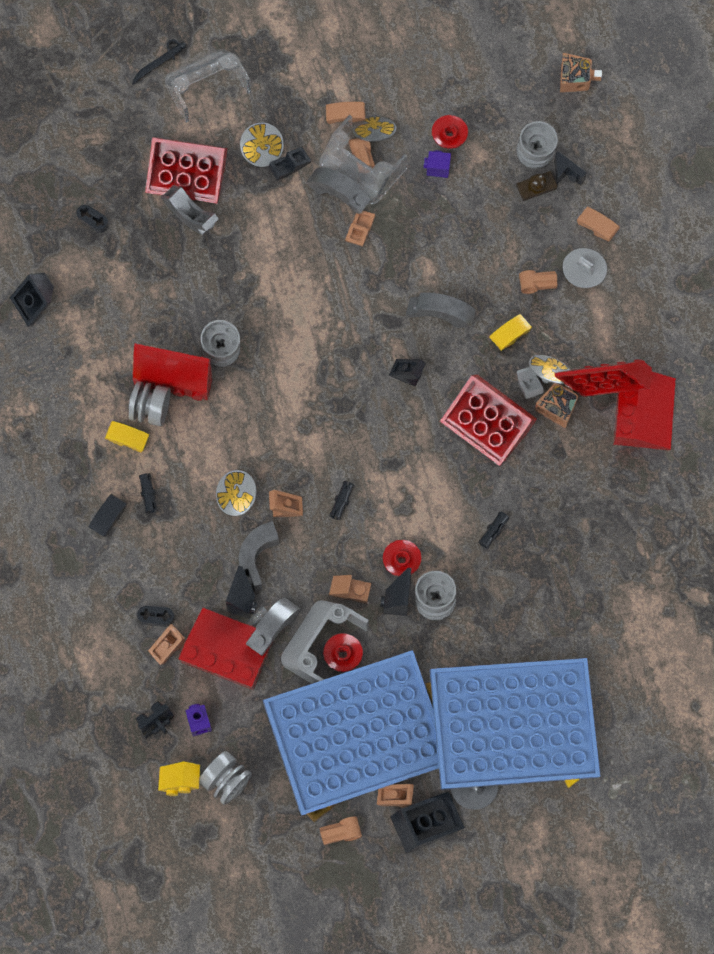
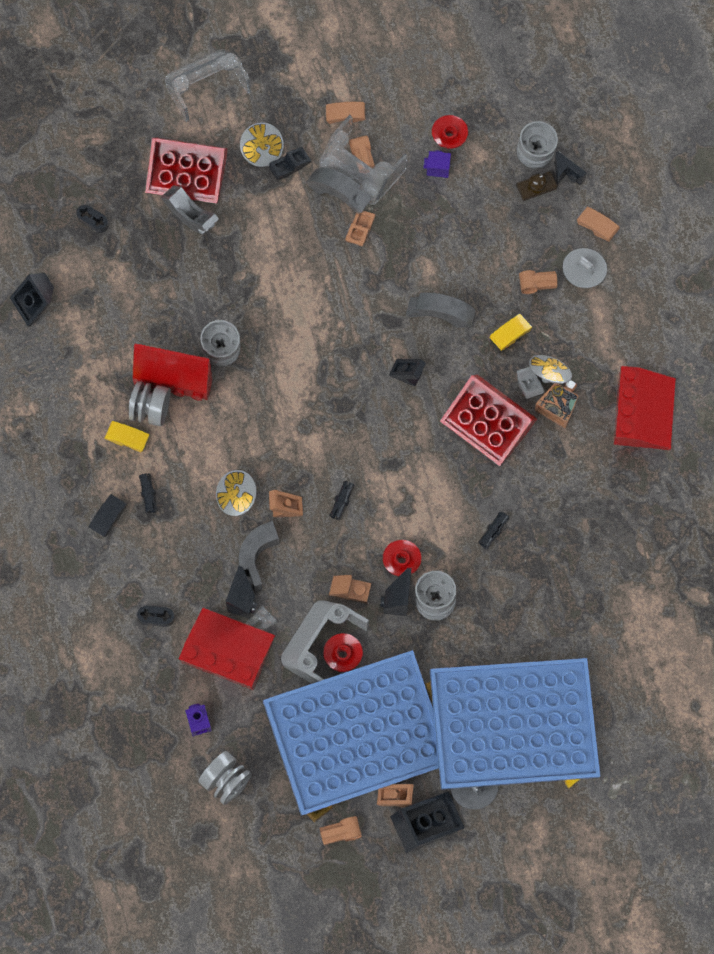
(155, 722): black hips -> none
(162, 59): black sword -> none
(167, 644): nougat slope -> none
(179, 778): yellow brick -> none
(279, 616): flat silver arch -> none
(374, 129): shield -> none
(577, 73): torso -> none
(608, 378): red slope -> none

